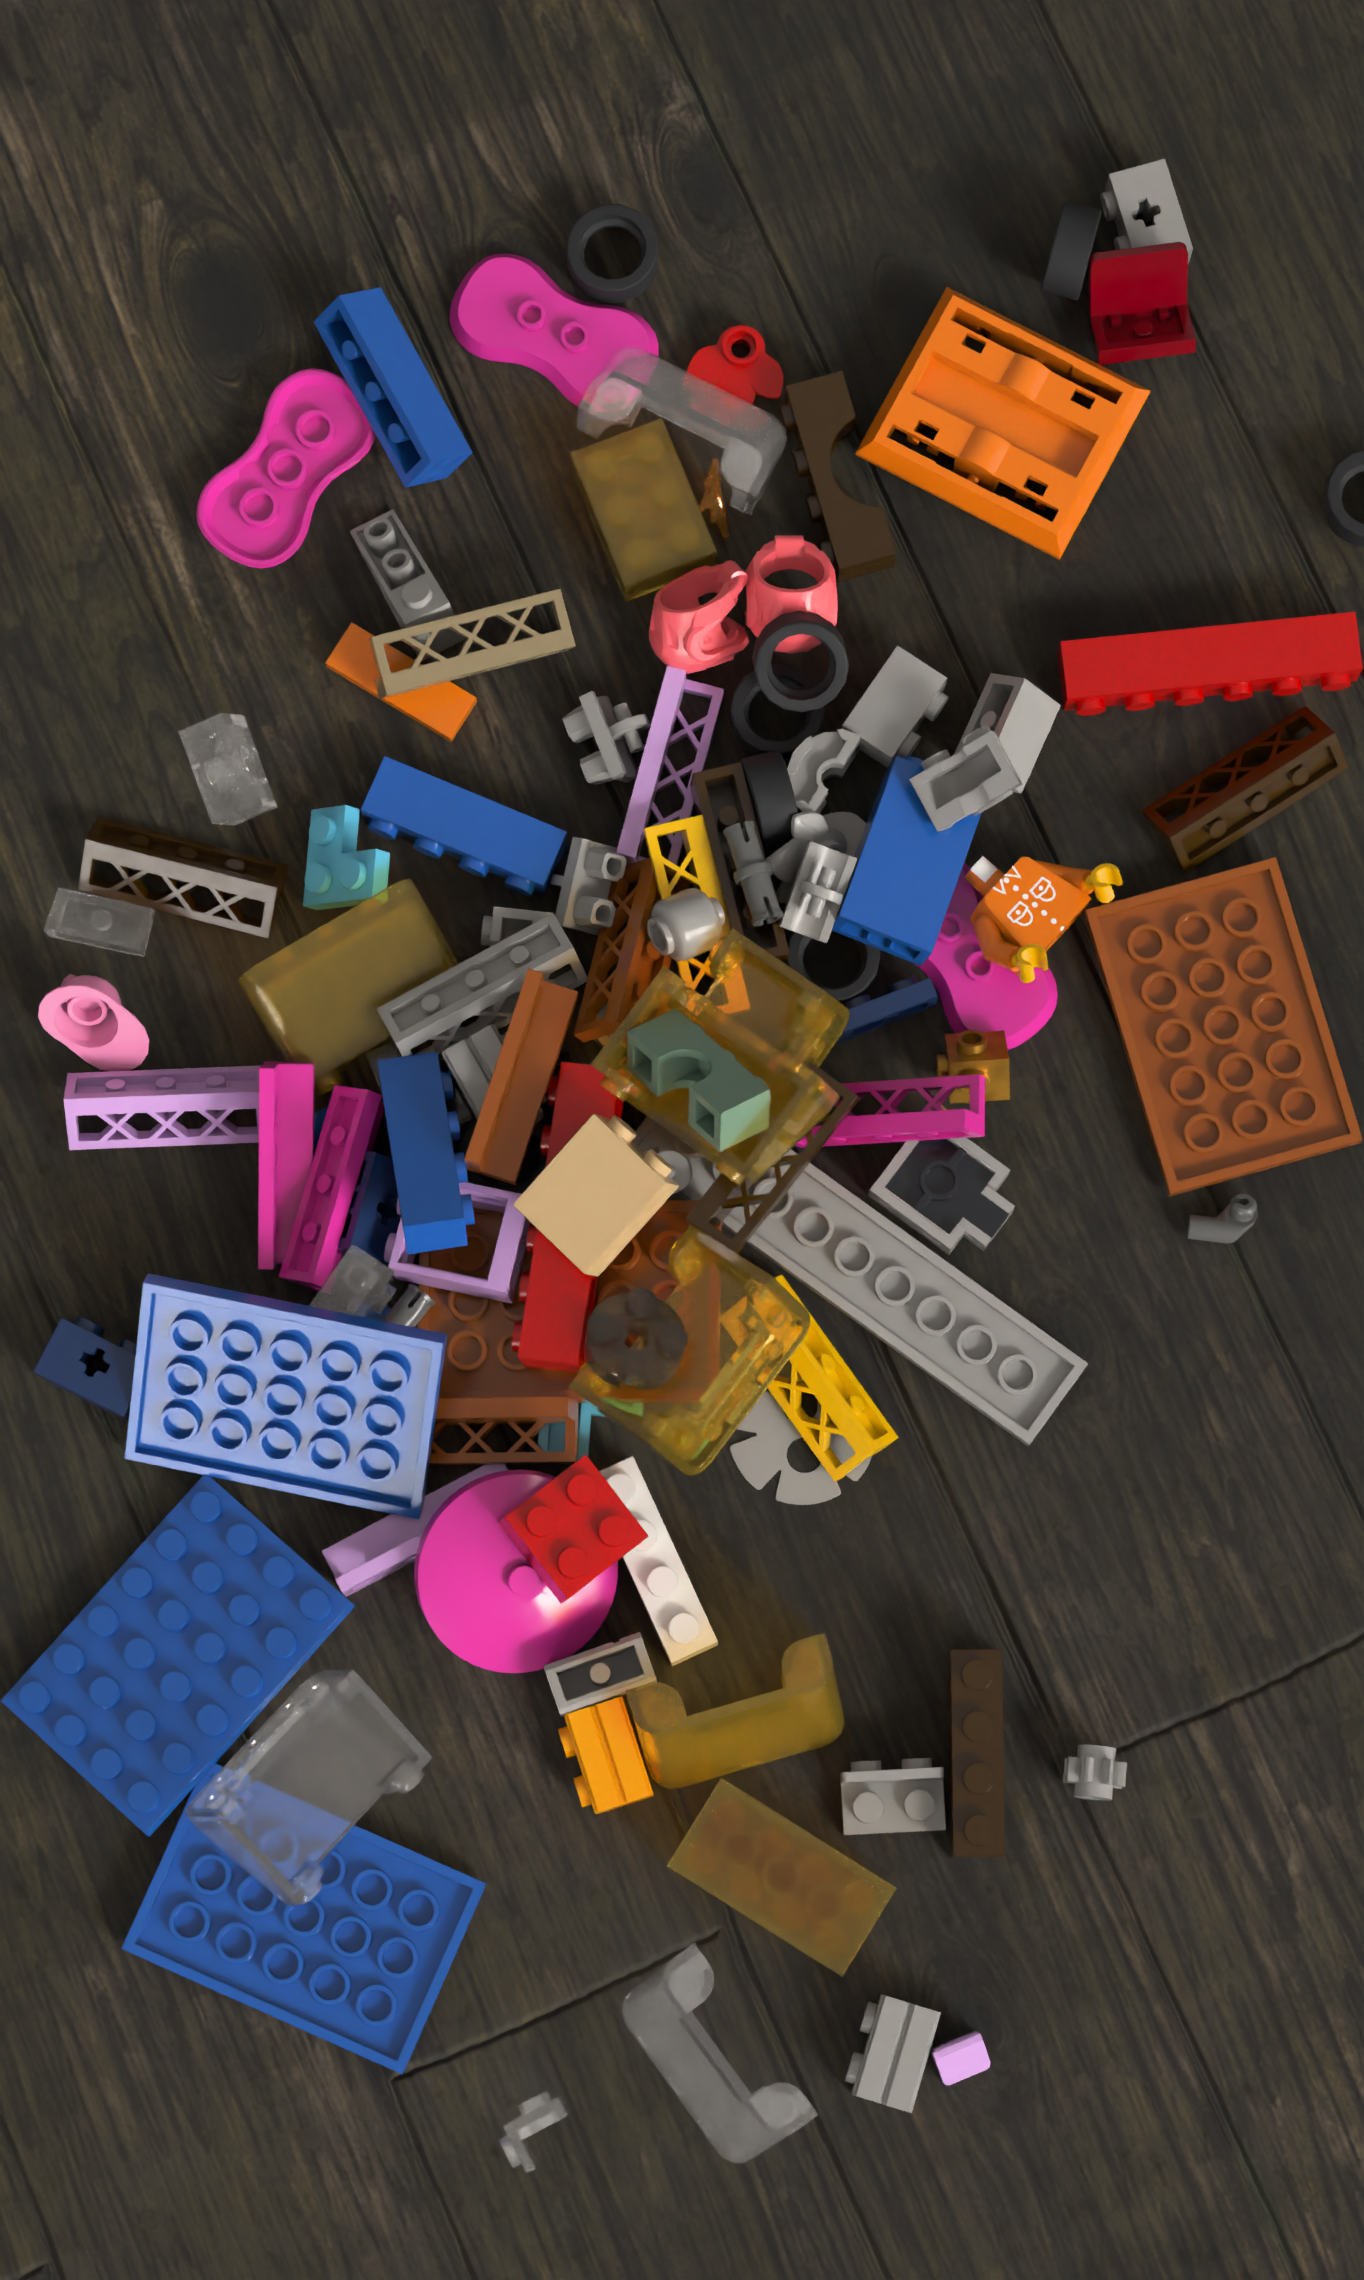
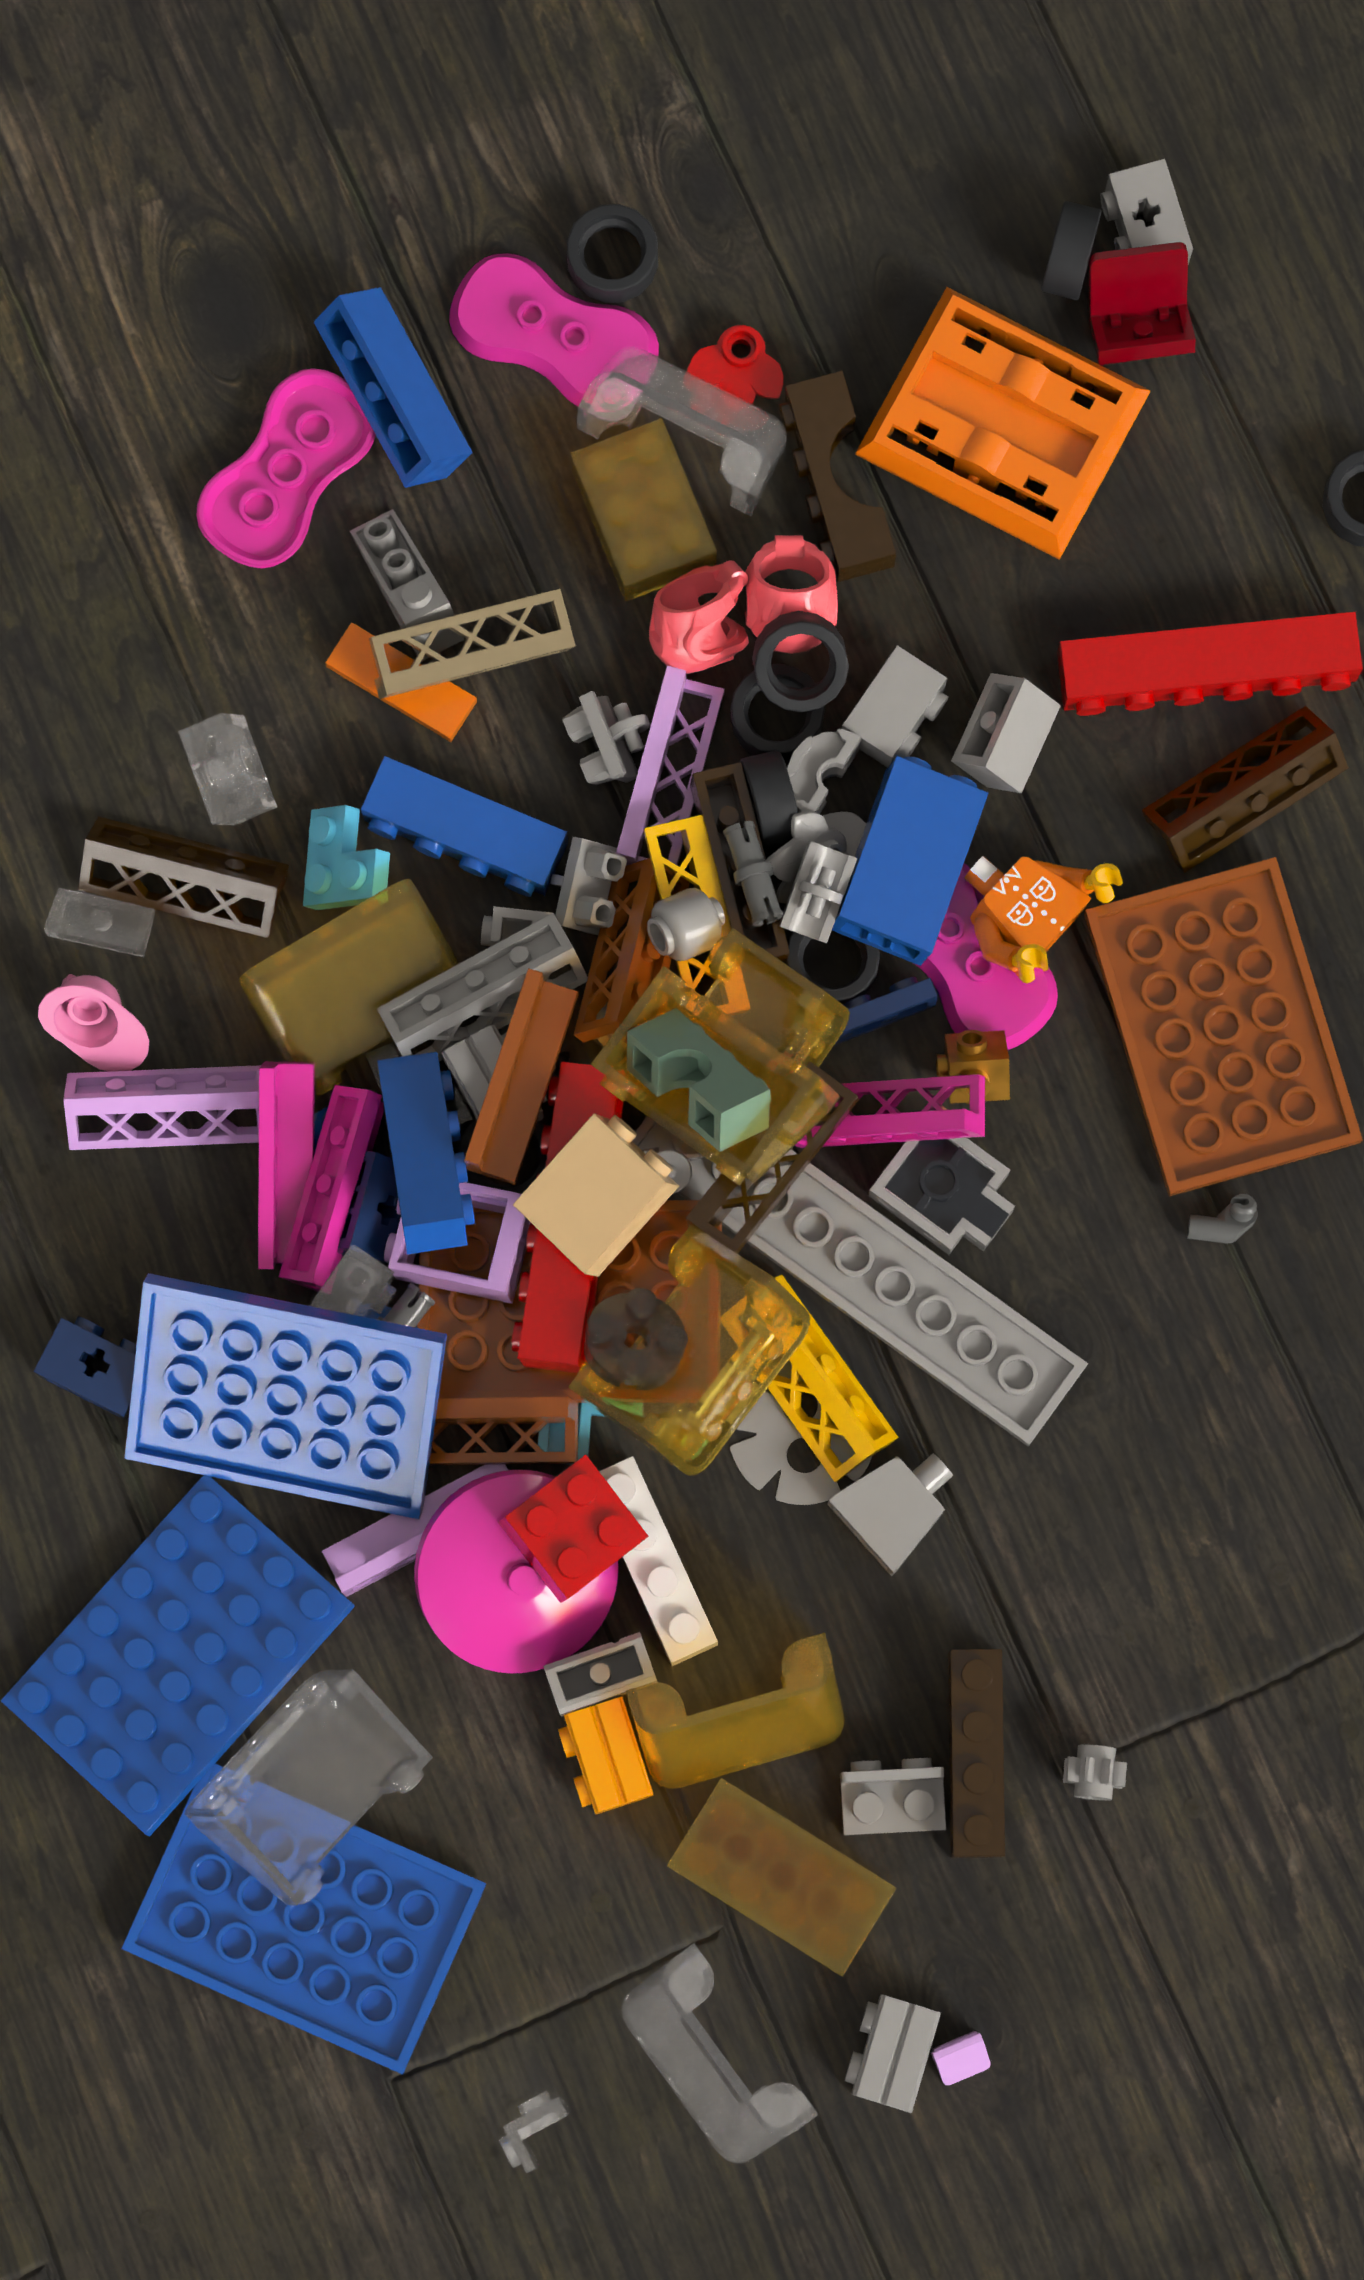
(713, 498): clear orange piece -> none
(893, 1508): none -> light grey torso
(967, 780): light grey cylinder -> none

